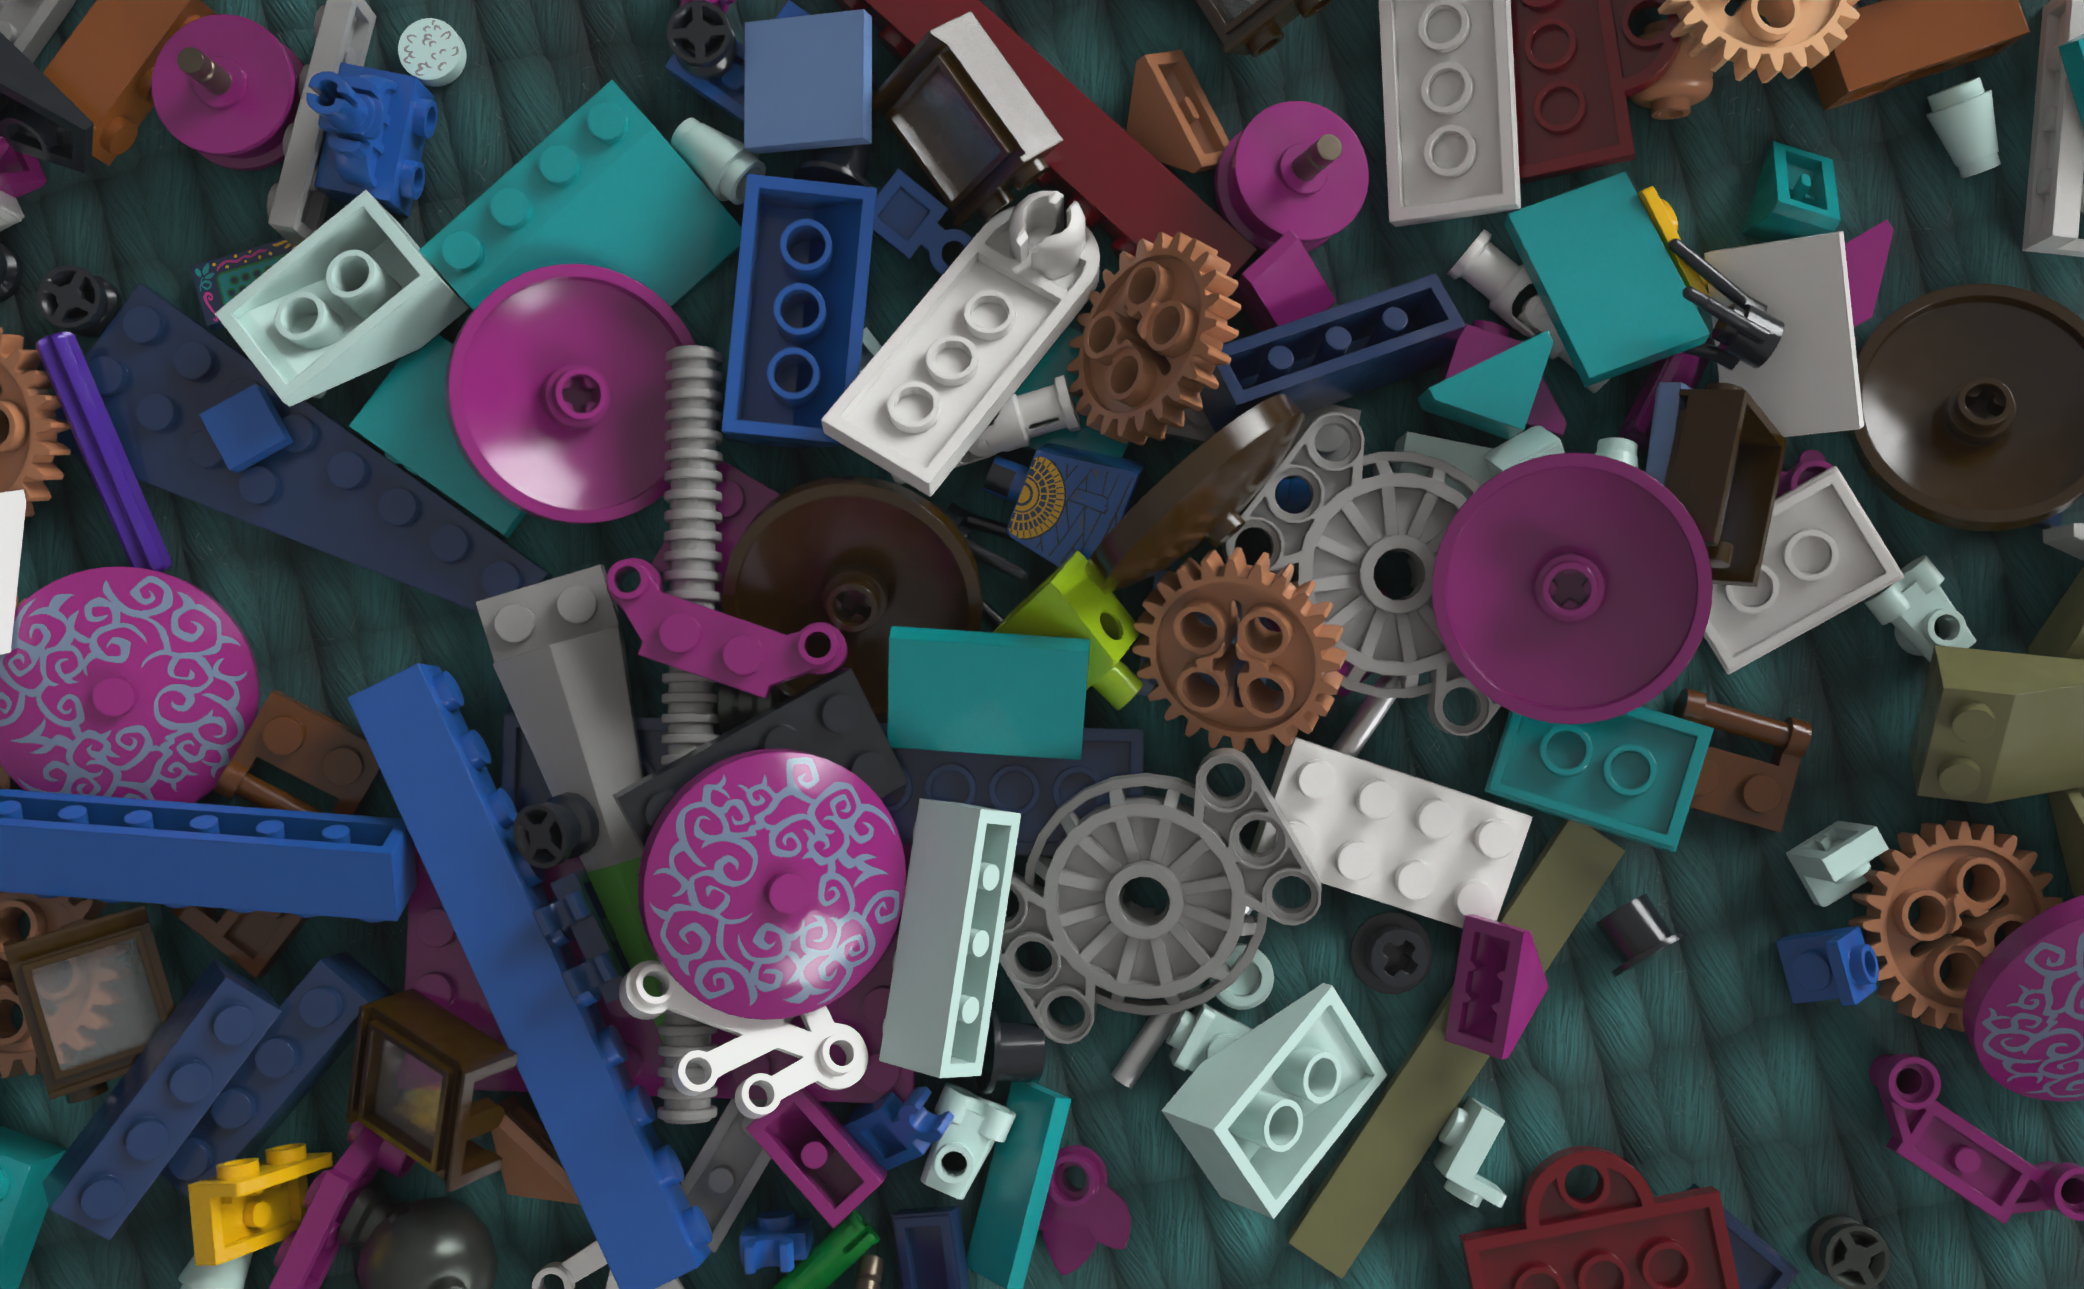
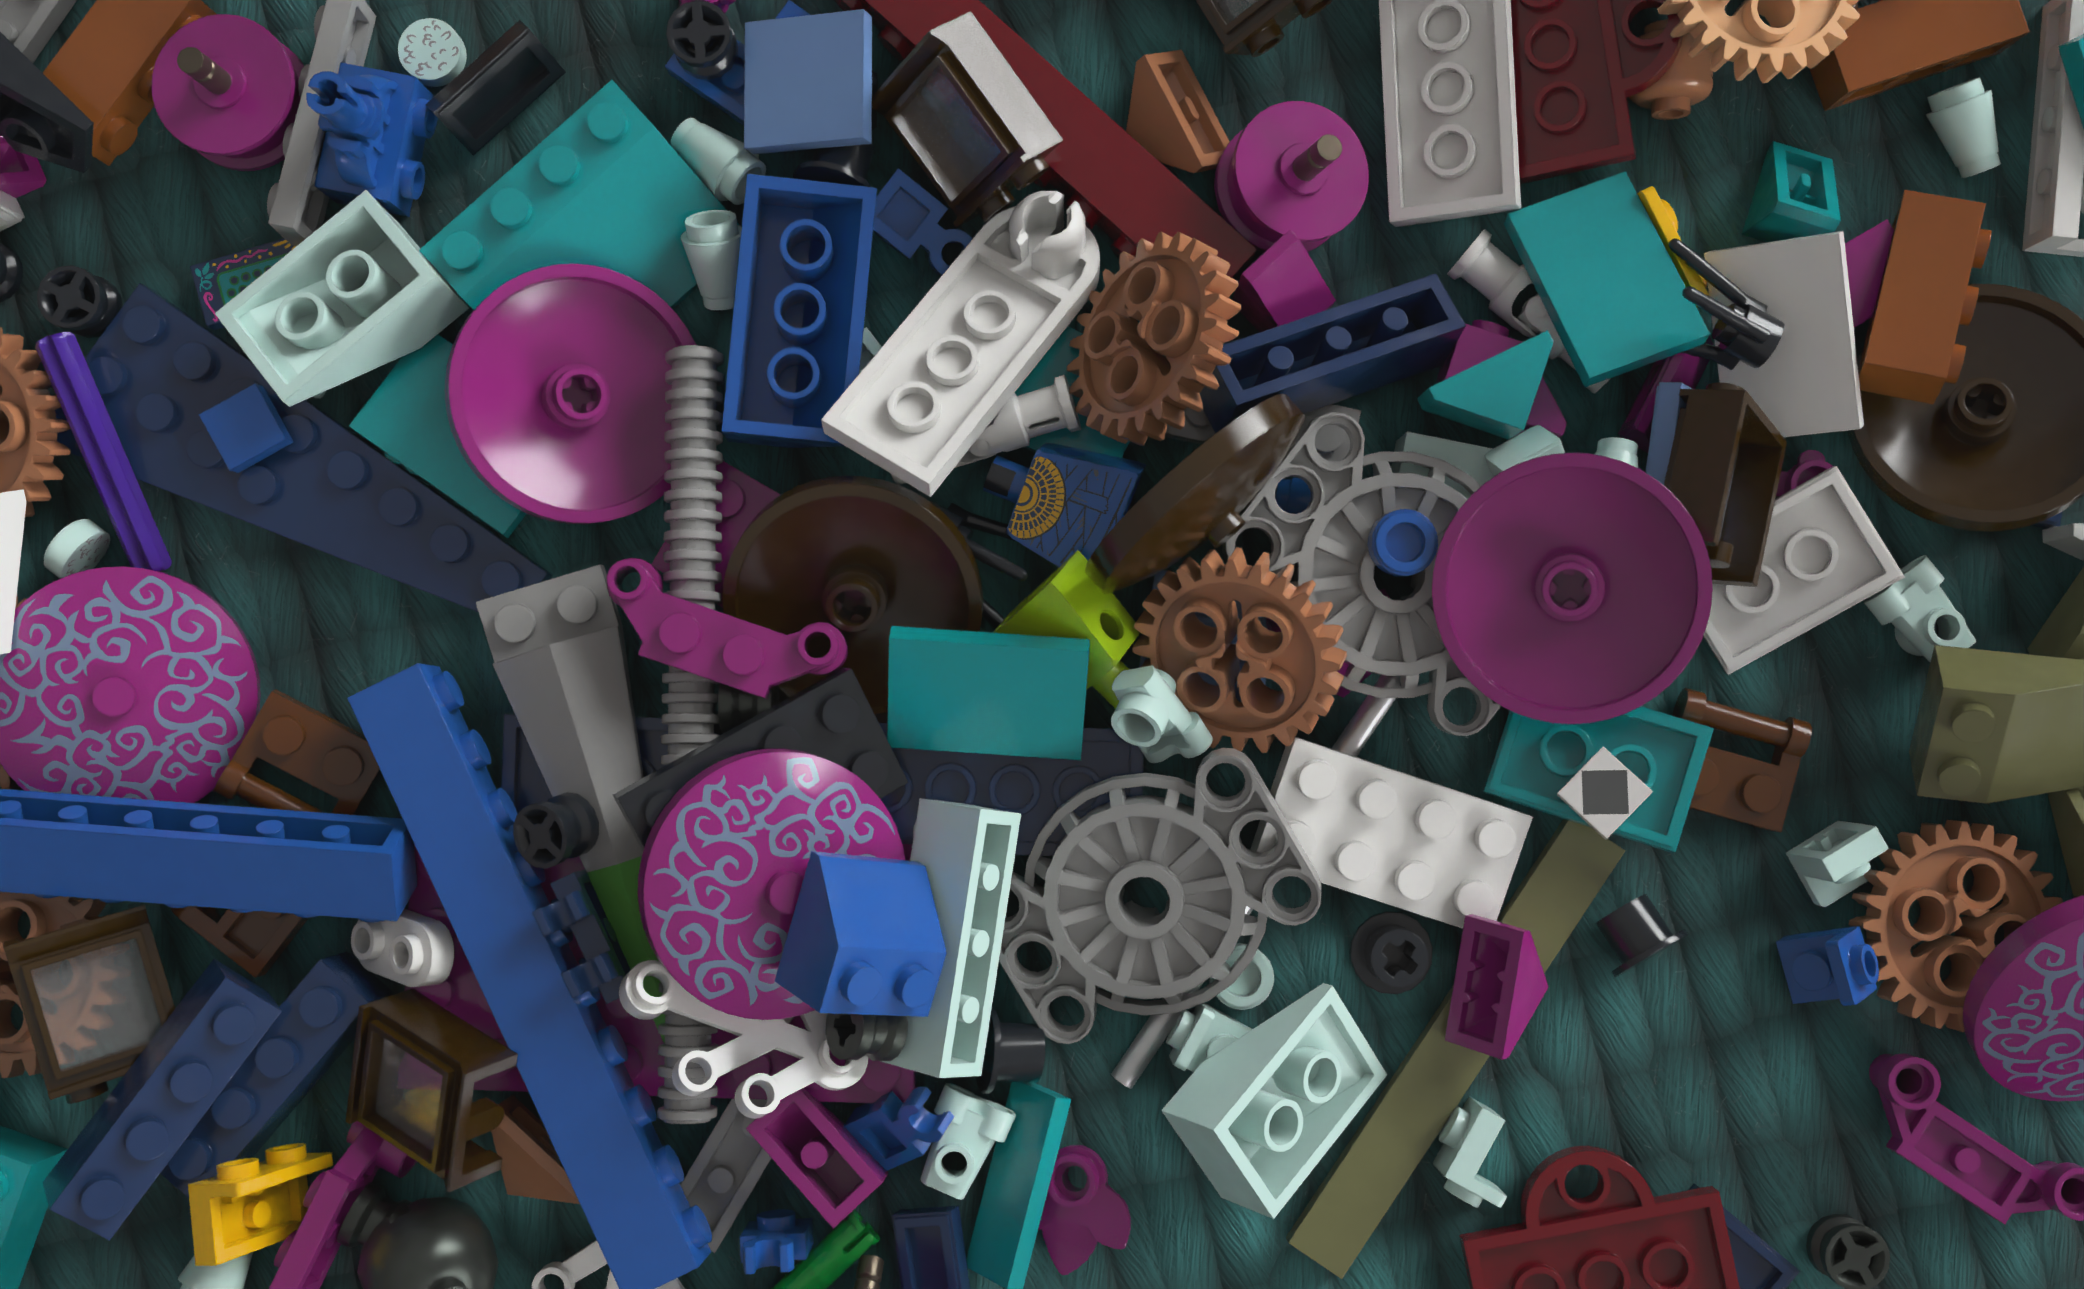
(76, 548): none -> light aqua tile
(408, 951): none -> white plate
(496, 87): none -> black tile
(713, 253): none -> light aqua cone
(864, 937): none -> blue slope
(869, 1035): none -> pearl dark grey wheel
(1155, 717): none -> light aqua plate
(1402, 542): none -> blue tile
(1604, 793): none -> tile
(1924, 297): none -> dark orange brick

